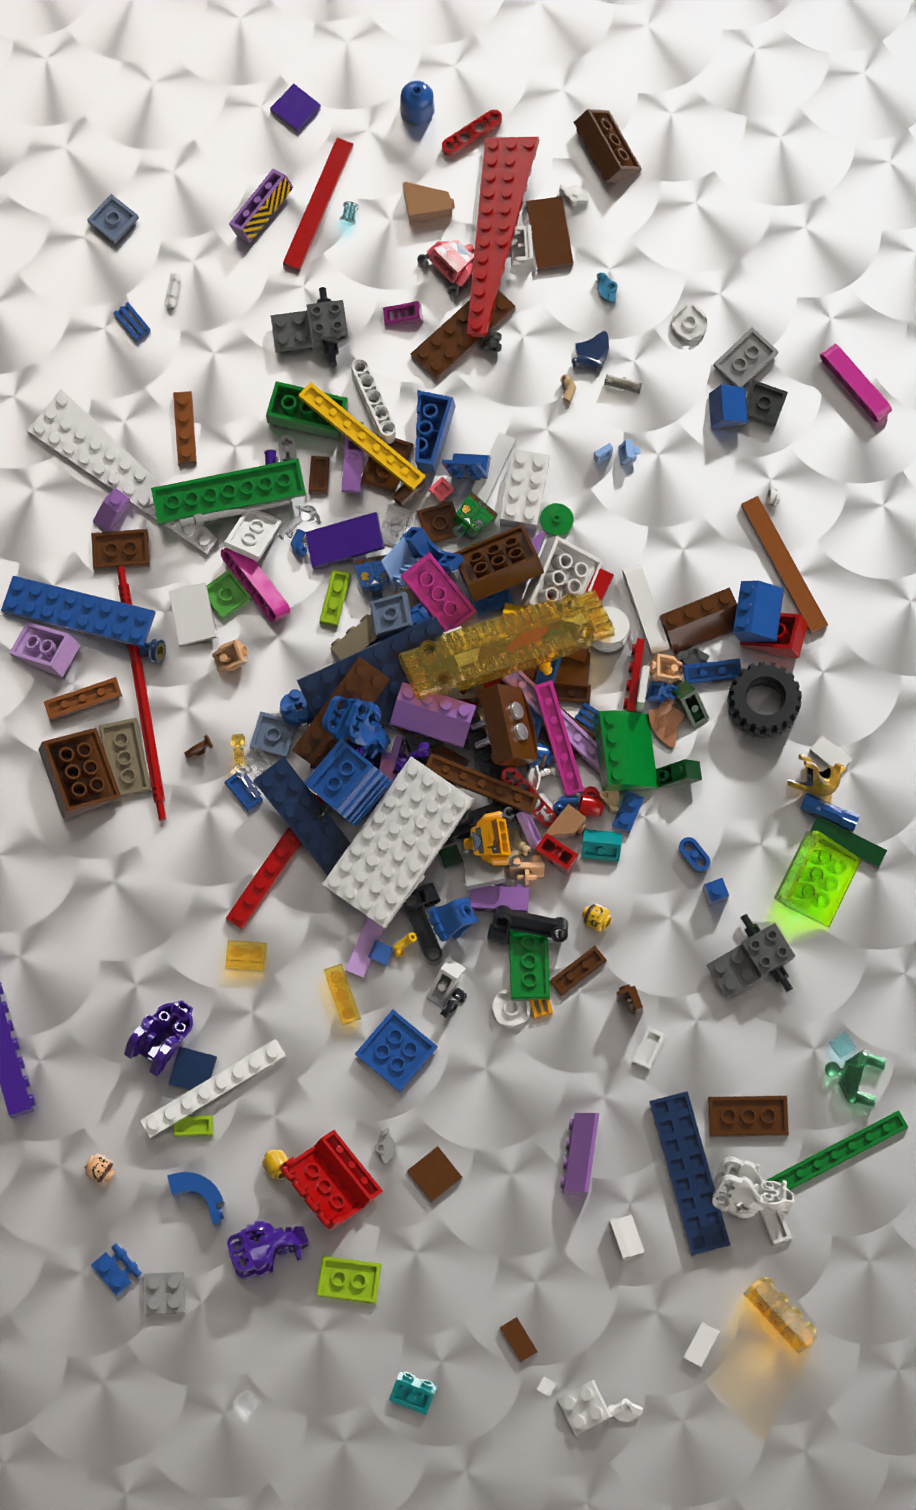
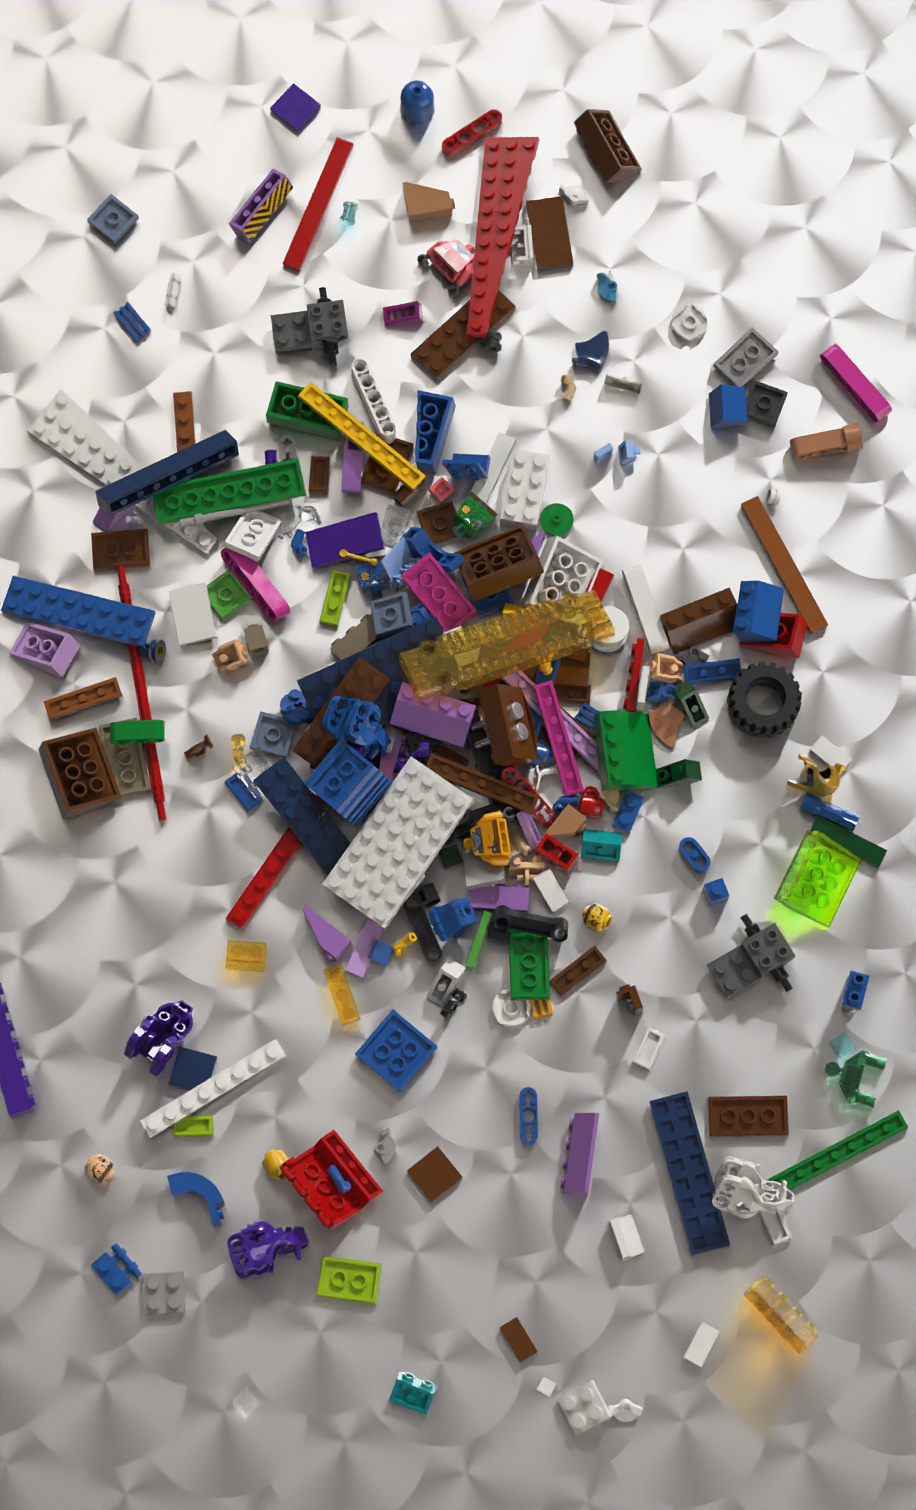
(137, 732): none -> green beam
(167, 473): none -> dark blue brick
(256, 639): none -> dark tan brick
(330, 940): none -> medium lavender slope
(341, 1185): none -> blue arm
(343, 553): none -> yellow hinge
(476, 947): none -> bright green tile
(533, 1101): none -> blue beam
(550, 890): none -> white tile
(827, 442): none -> nougat beam
(854, 992): none -> blue hips

